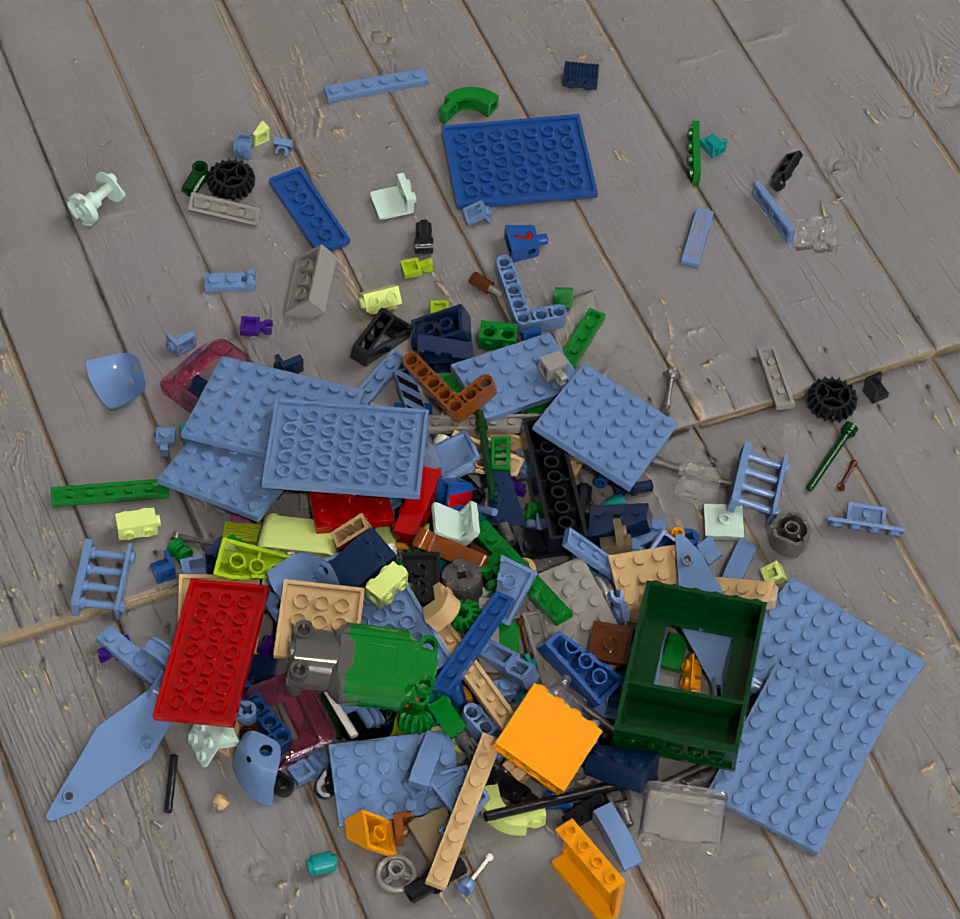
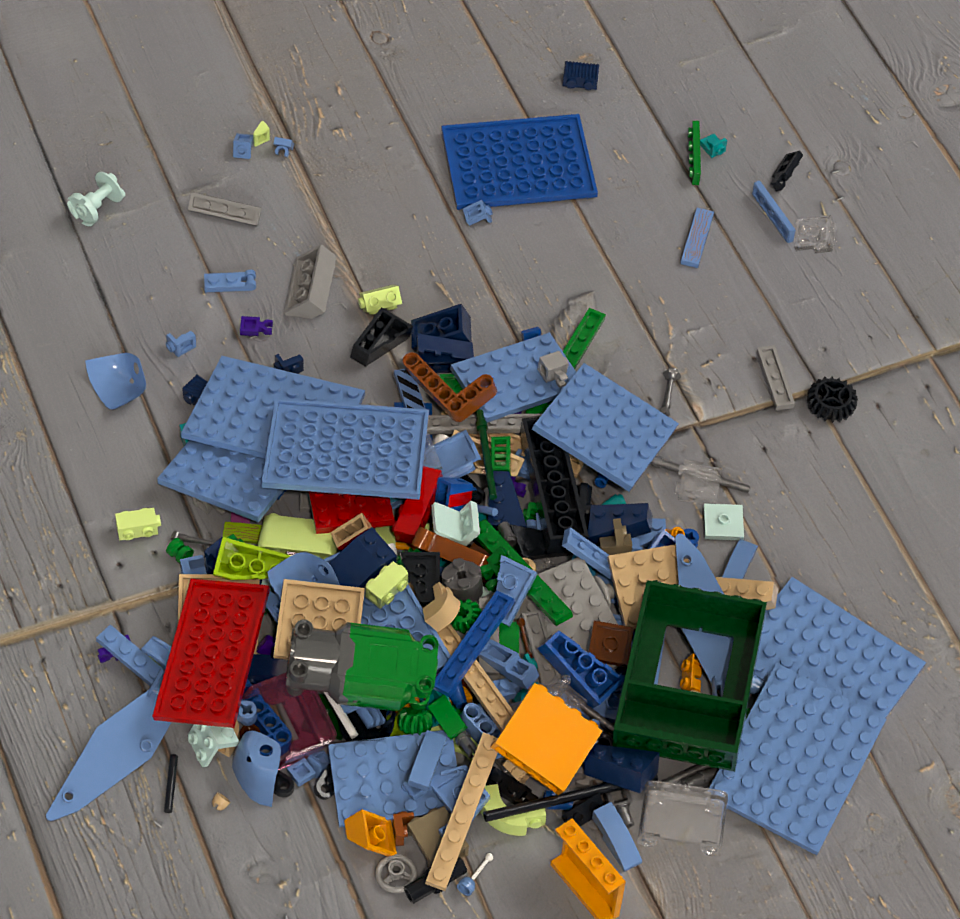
(85, 569): medium blue fence -> none
(108, 493): green plate -> none
(163, 569): blue panel -> none
(165, 438): medium blue plate -> none
(180, 378): clear pink windscreen -> none
(196, 178): dark green piece -> none
(231, 184): black gear -> none
(309, 209): blue plate -> none
(321, 863): teal brick -> none
(376, 85): medium blue plate -> none
(381, 376): medium blue tile -> none
(394, 200): light aqua bracket -> none
(414, 267): lime plate -> none
(423, 238): black piece -> none
(437, 305): lime plate -> none
(468, 98): green arch -> none
(484, 284): reddish brown piece -> none
(496, 335): green brick -> none
(523, 241): blue torso -> none
(544, 317): medium blue beam -> none
(563, 296): green tile -> none
(620, 608): medium blue plate -> none
(639, 487): dark blue pin -> none
(674, 652): green tile -> none
(709, 550): medium blue slope -> none
(739, 484): medium blue fence -> none
(773, 572): yellowish green slope -> none
(790, 534): flat silver brick -> none
(841, 486): reddish brown hinge -> none
(848, 431): dark green piece -> none
(866, 517): medium blue bracket -> none
(874, 388): black panel -> none

